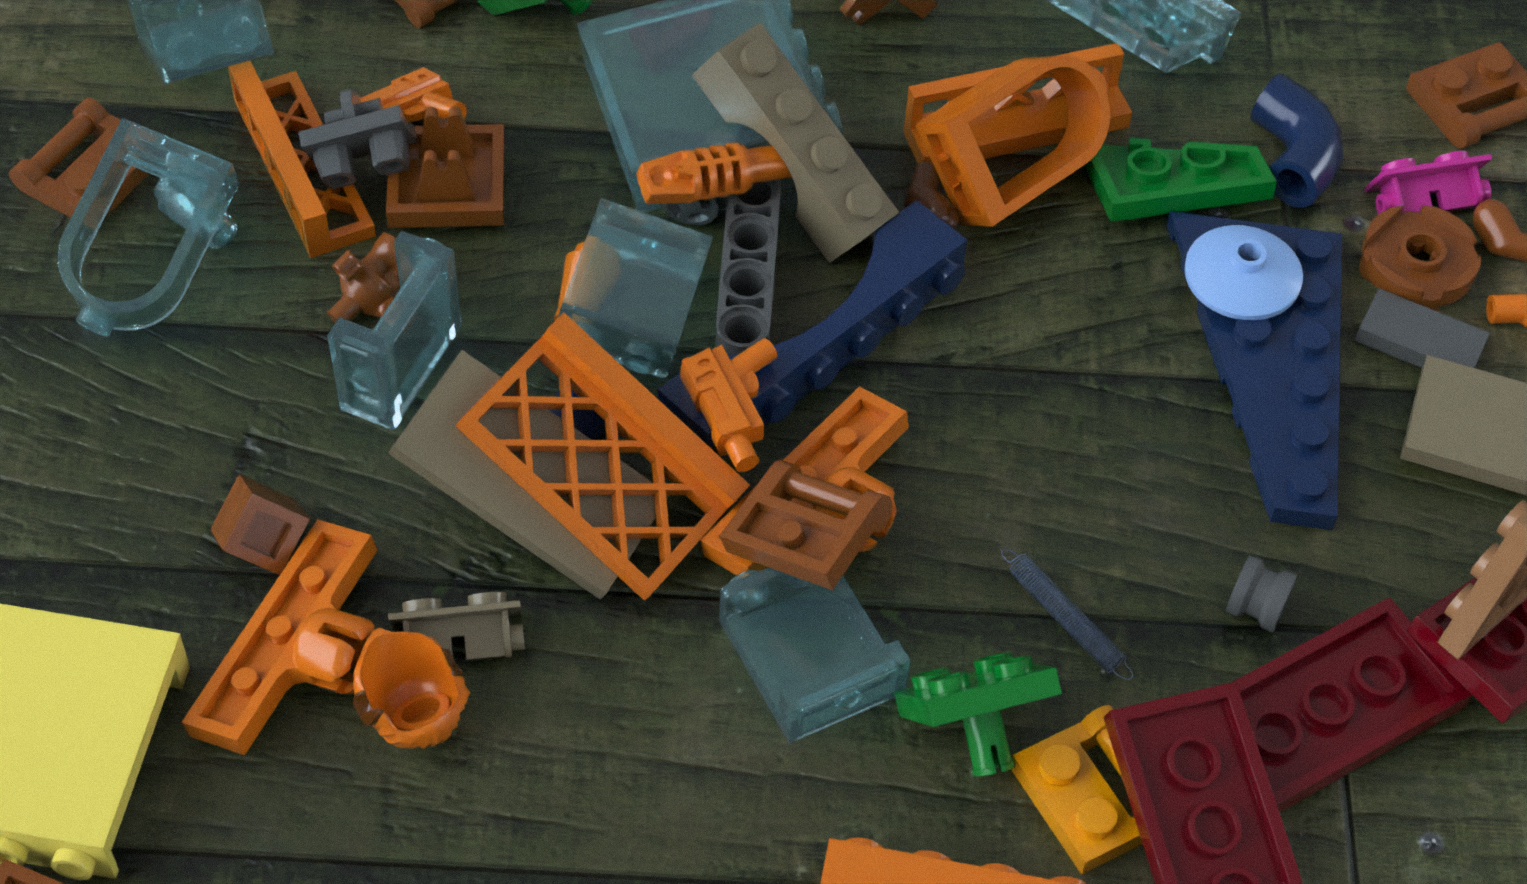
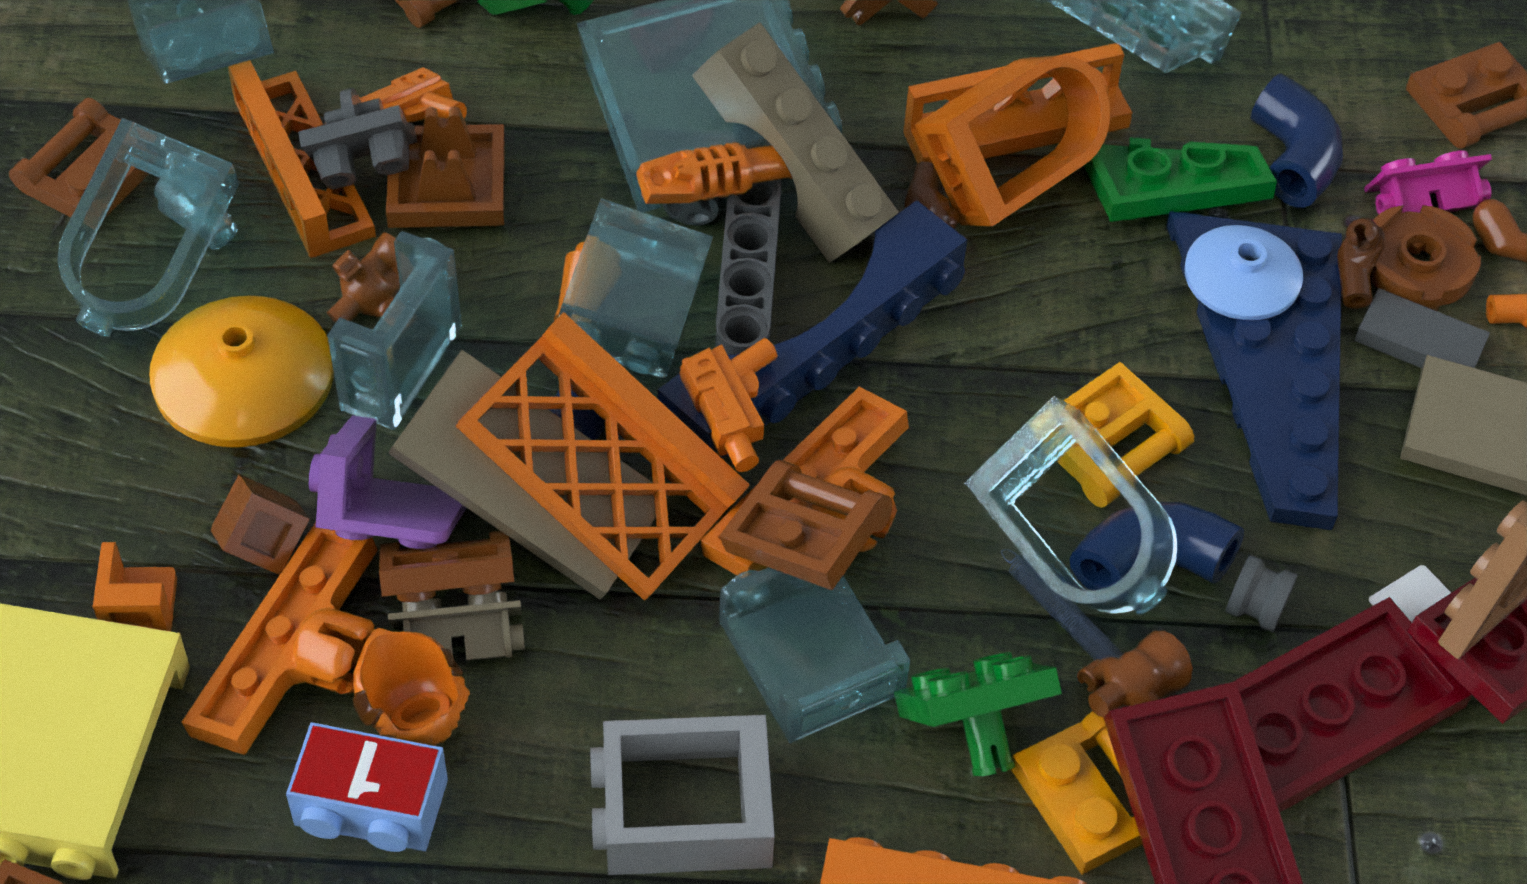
(133, 593): none -> orange panel
(247, 390): none -> light orange dish
(367, 788): none -> brick
(369, 506): none -> medium lavender bracket
(469, 565): none -> dark orange plate
(685, 846): none -> light grey window
(1032, 454): none -> clear light blue window
(1116, 407): none -> light orange plate
(1141, 675): none -> dark orange piece
(1204, 545): none -> dark blue cylinder
(1357, 259): none -> reddish brown arm
(1413, 592): none -> white sticker

